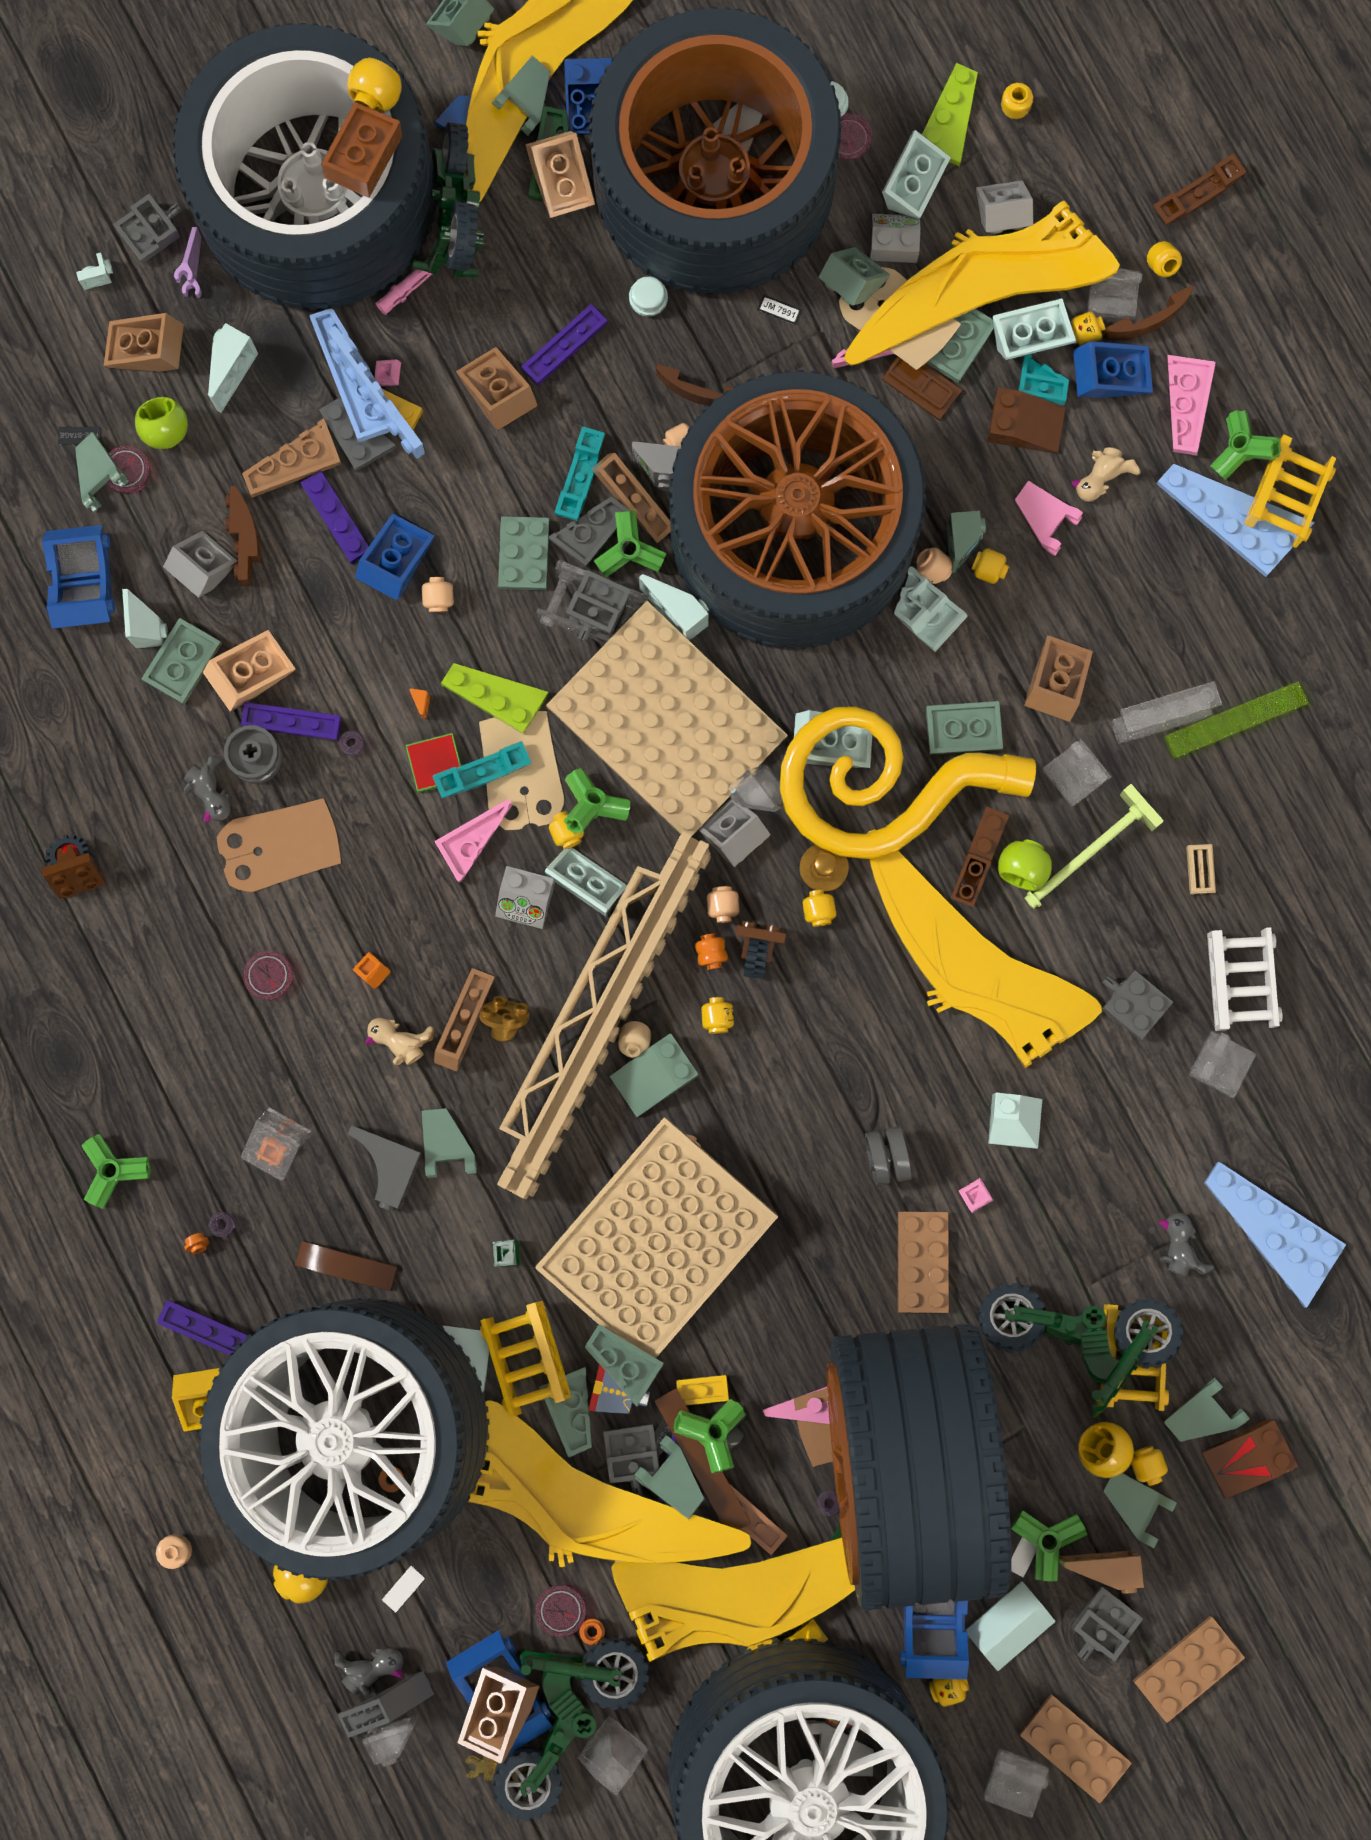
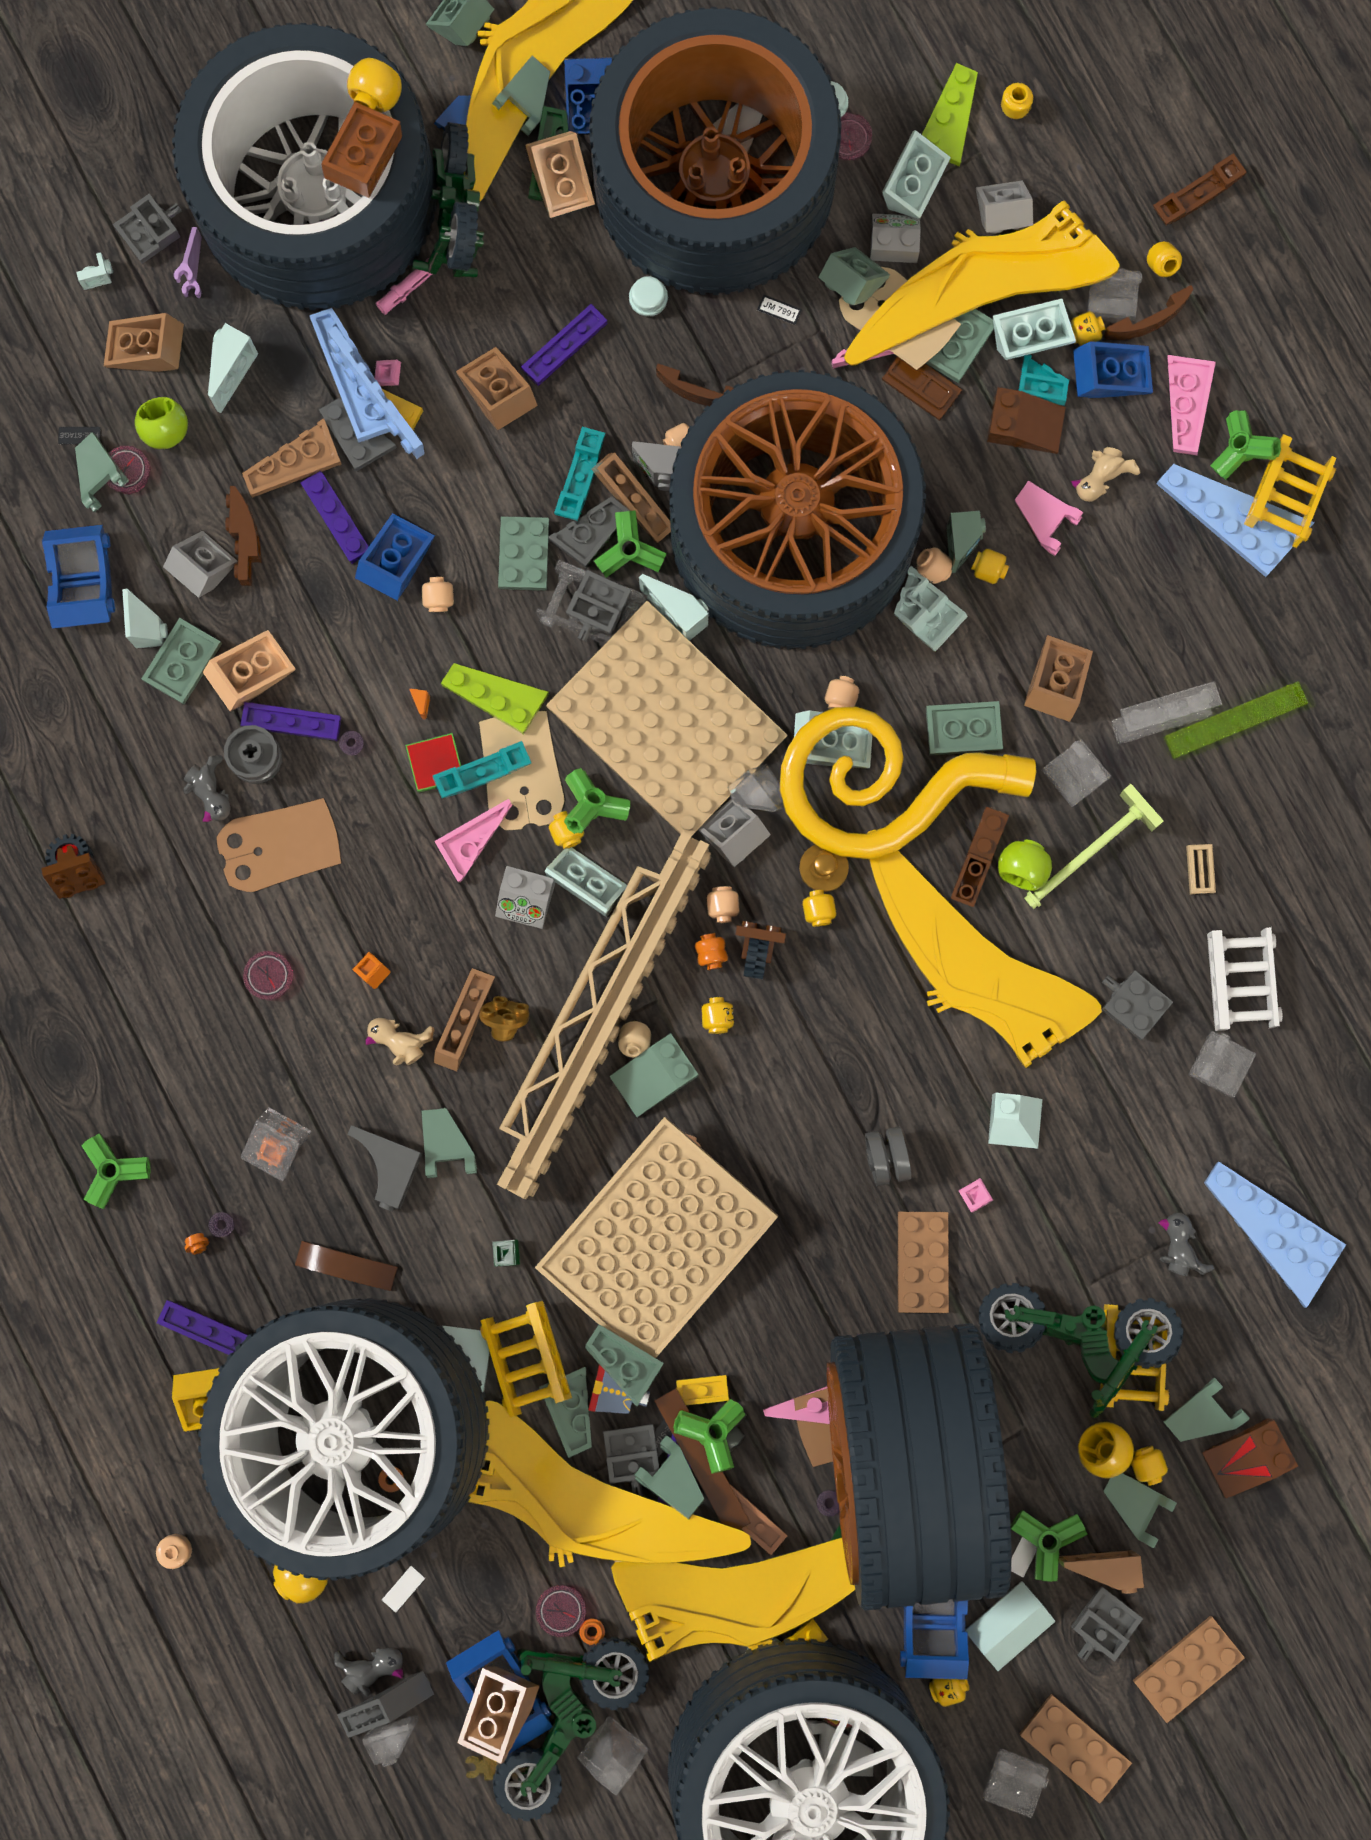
(842, 693): none -> light nougat head

